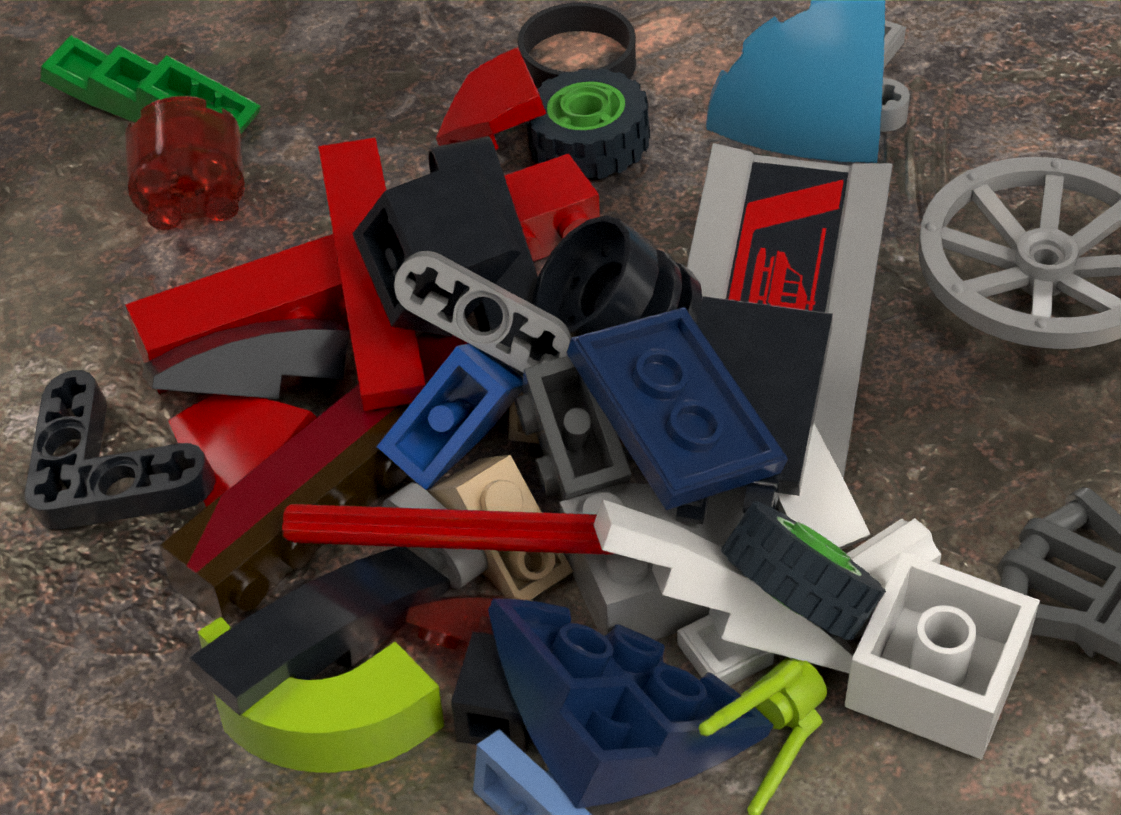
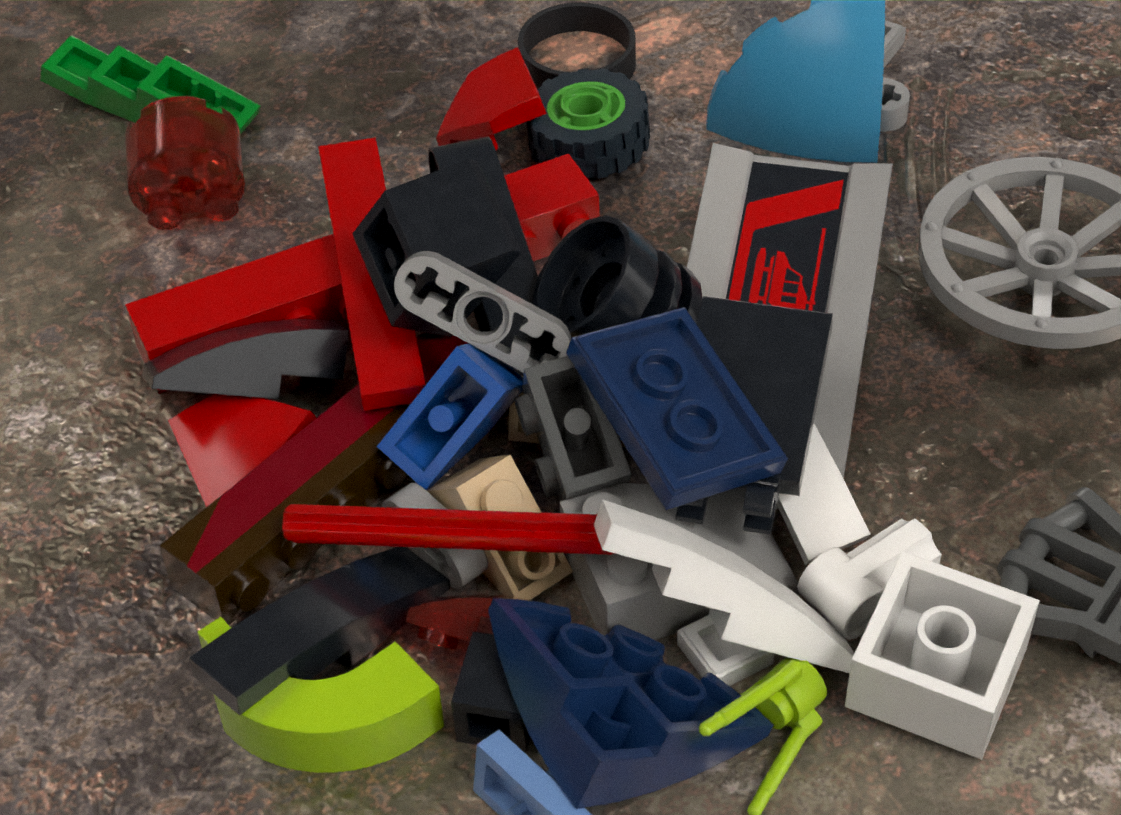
(164, 476): black beam -> none
(803, 570): black wheel -> none

